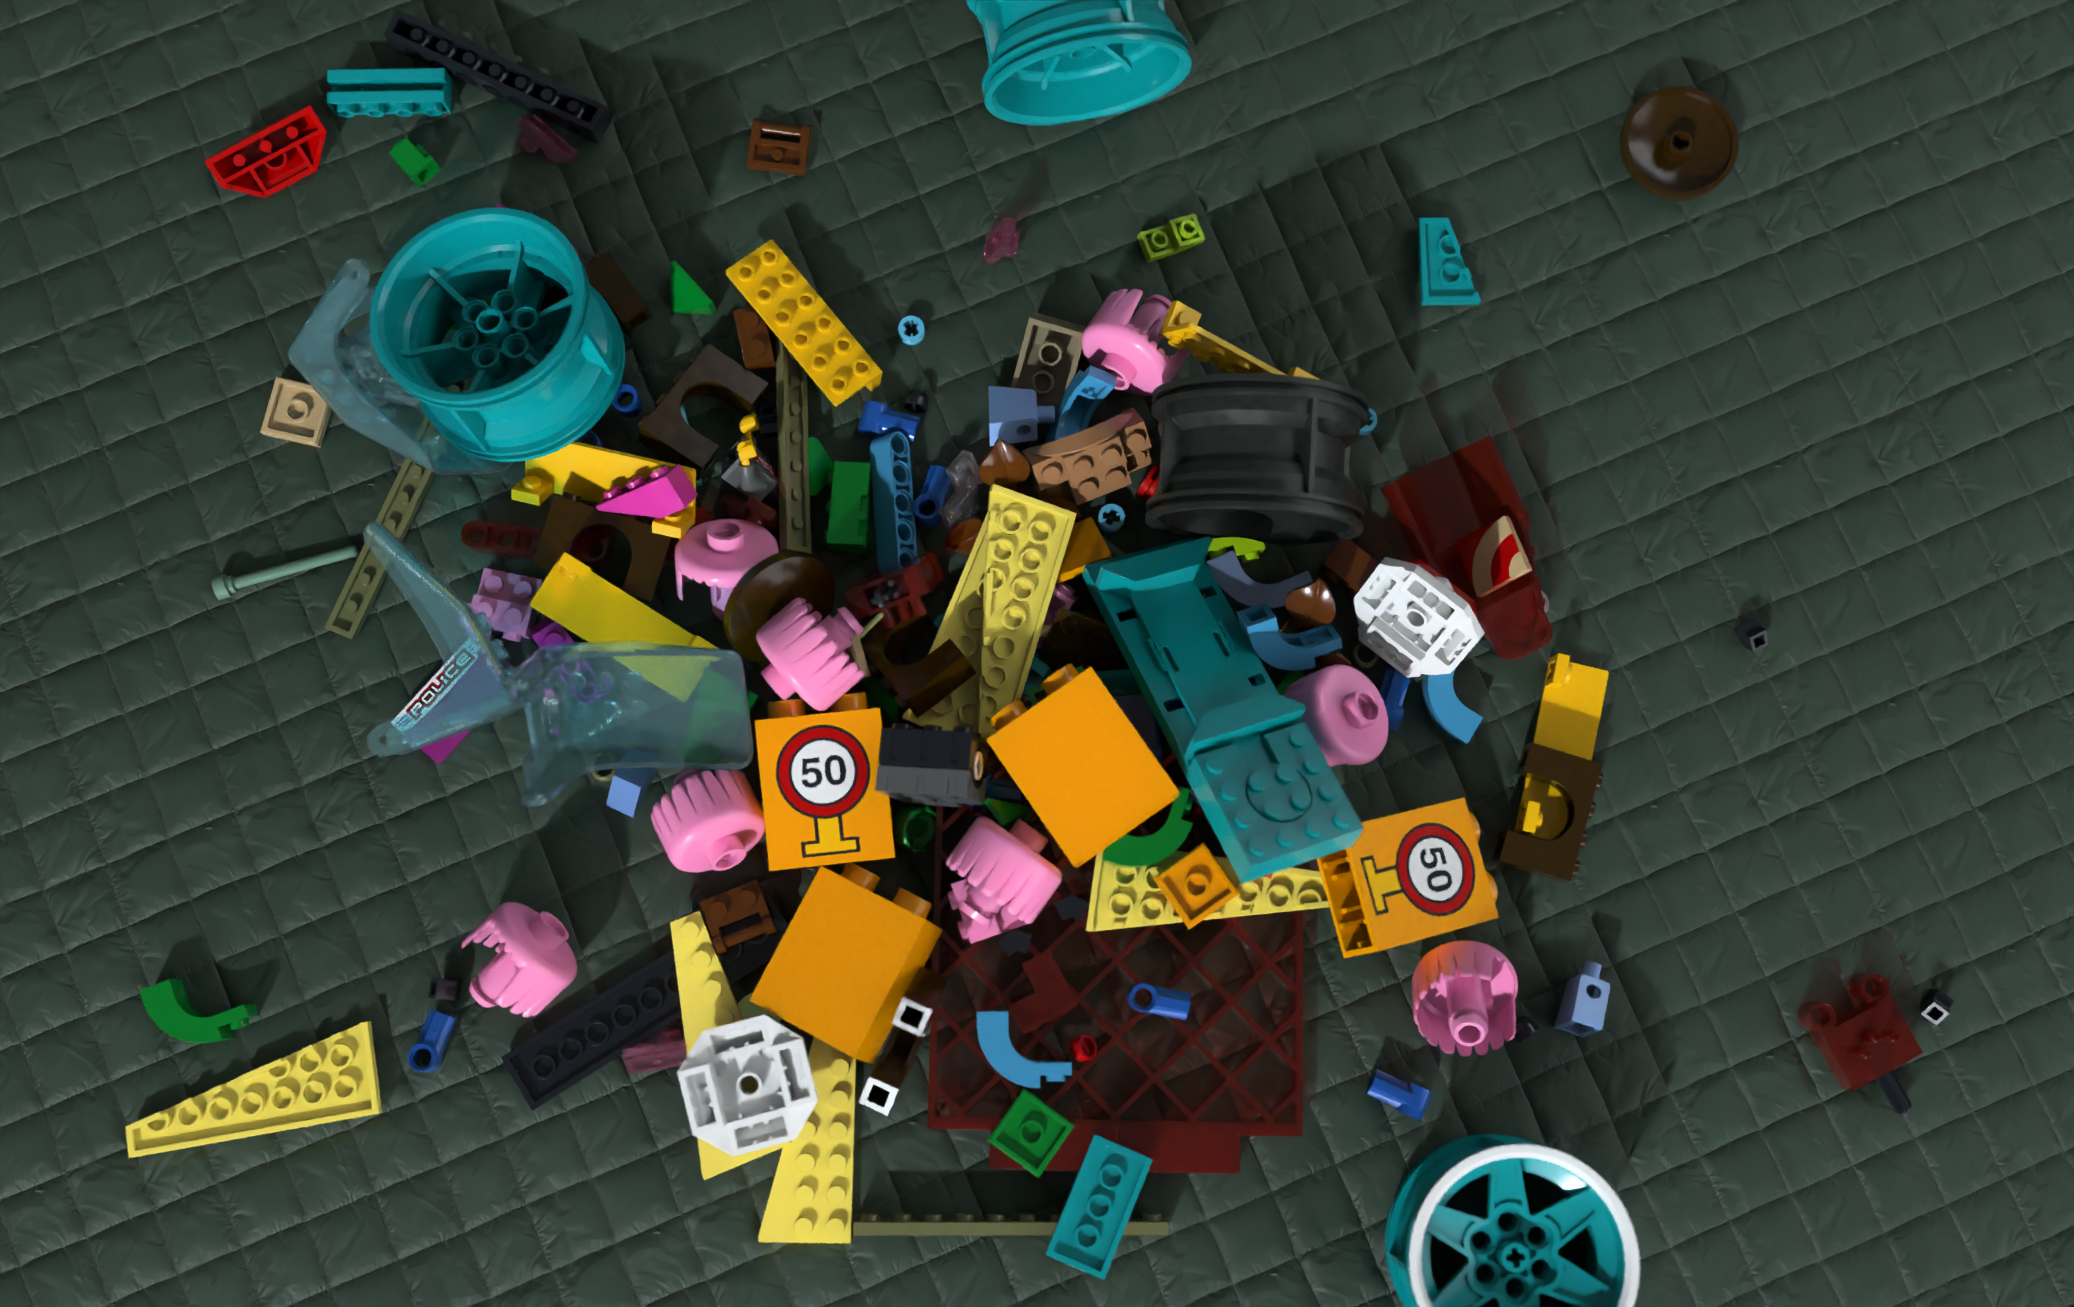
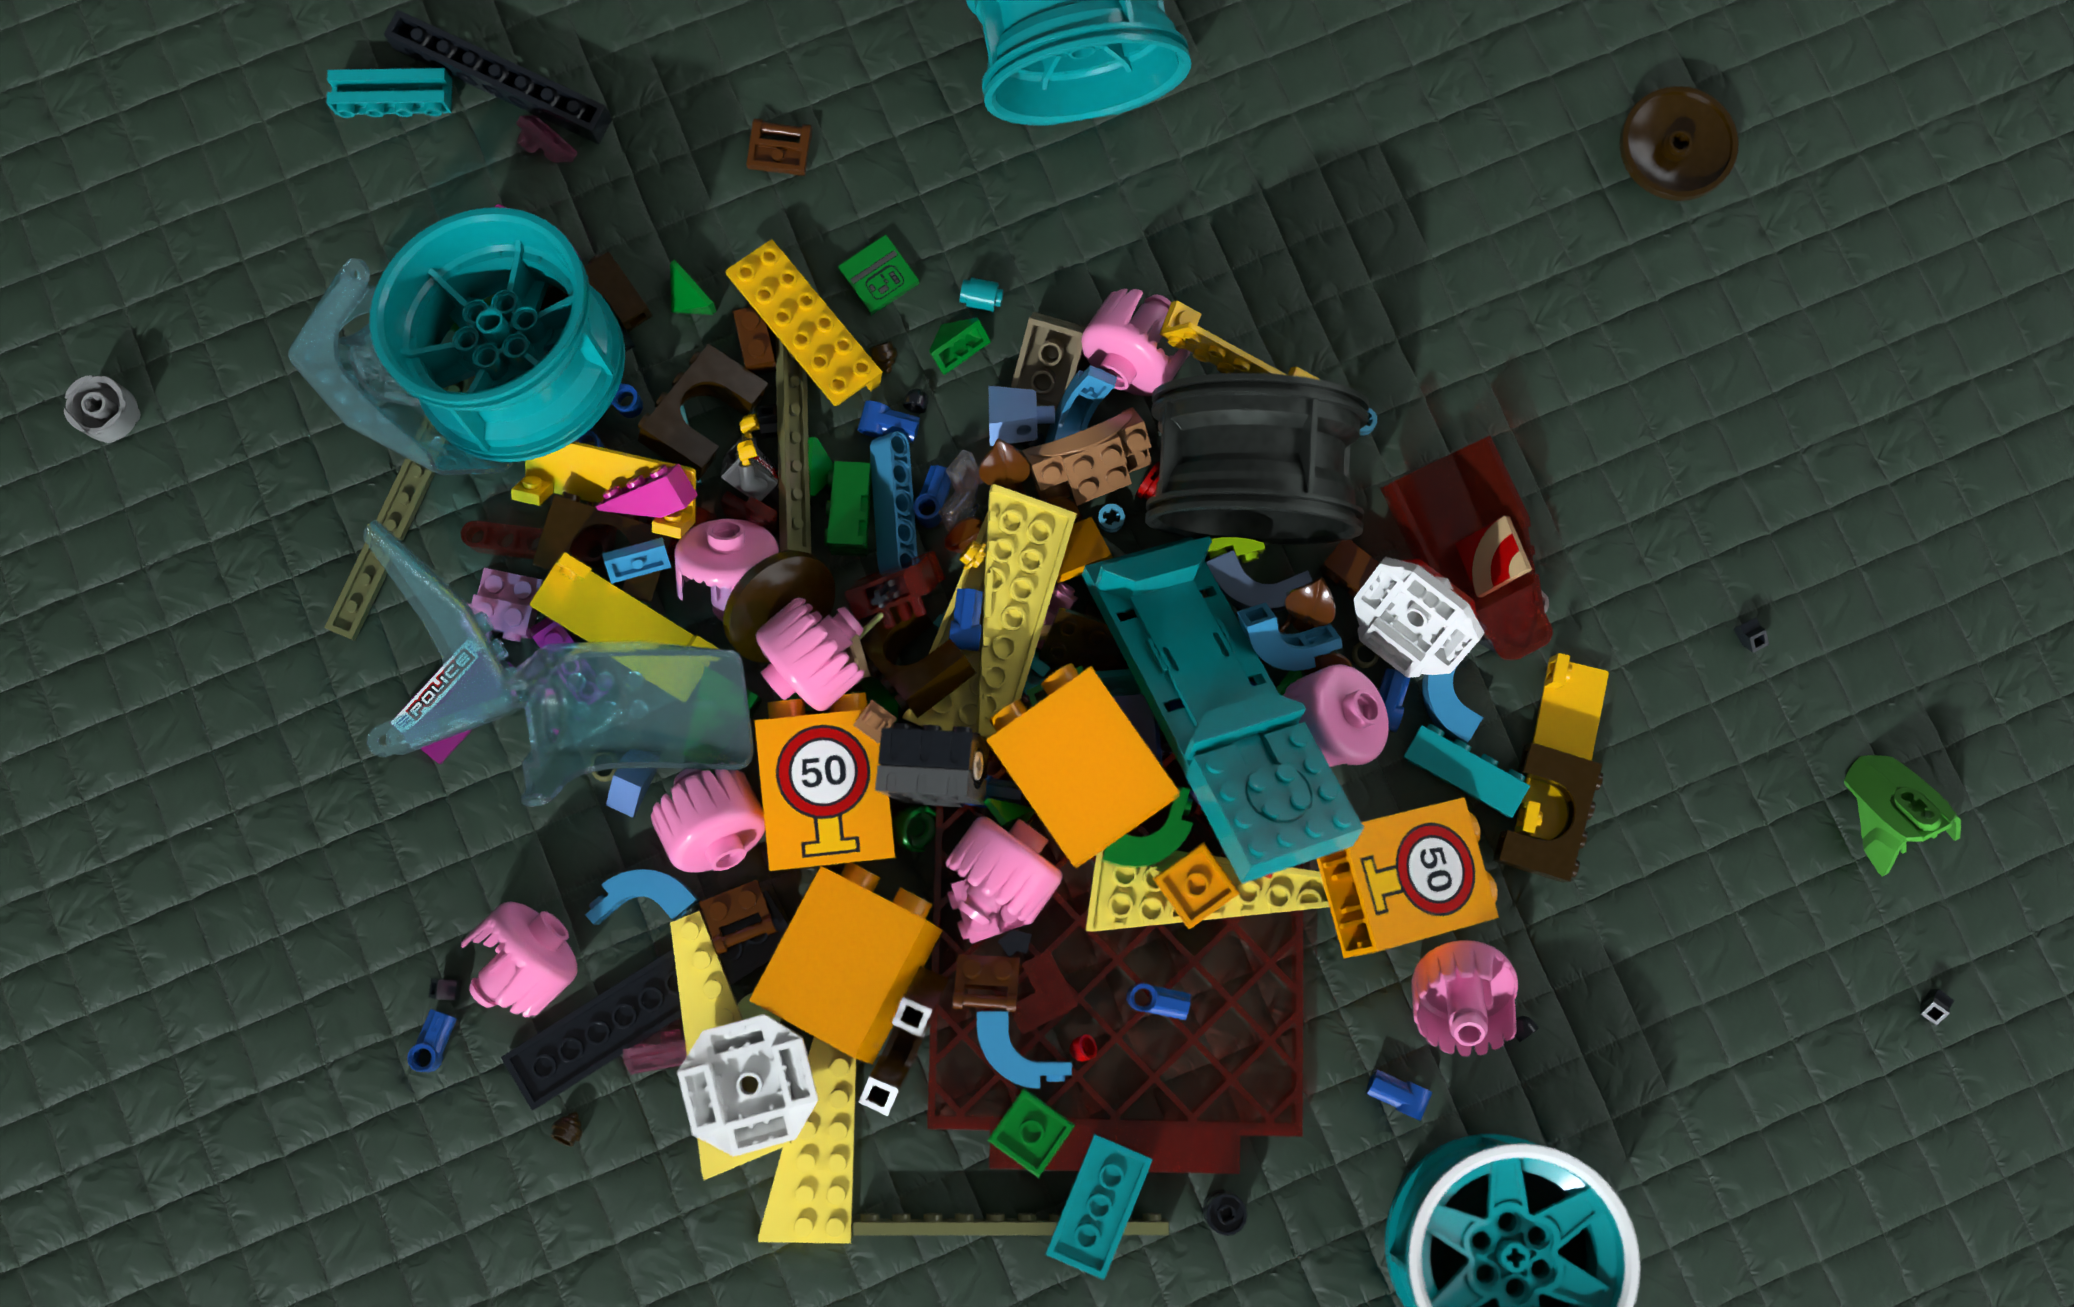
(101, 408): none -> light grey brick
(175, 1015): green arch -> none
(225, 585): sand green piece -> none
(271, 155): red wedge -> none
(296, 413): tan tile -> none
(304, 1089): light yellow wing -> none
(414, 161): green brick -> none
(567, 1129): none -> dark brown plate
(636, 560): none -> dark azure plate
(664, 889): none -> dark azure arch
(873, 720): none -> medium nougat tile
(878, 274): none -> green tile
(884, 355): none -> dark brown plate
(909, 320): medium azure bush -> none
(957, 343): none -> green slope
(965, 627): none -> blue piece
(973, 555): none -> yellow plate
(981, 294): none -> teal brick
(986, 974): none -> reddish brown plate
(1001, 241): clear pink hinge -> none
(1071, 907): black piece -> none
(1172, 238): lime slope -> none
(1224, 1212): none -> black wheel
(1441, 266): teal wing -> none
(1466, 771): none -> teal brick
(1584, 1002): light blue torso -> none
(1865, 1041): clear red piece -> none
(1896, 809): none -> bright green piece

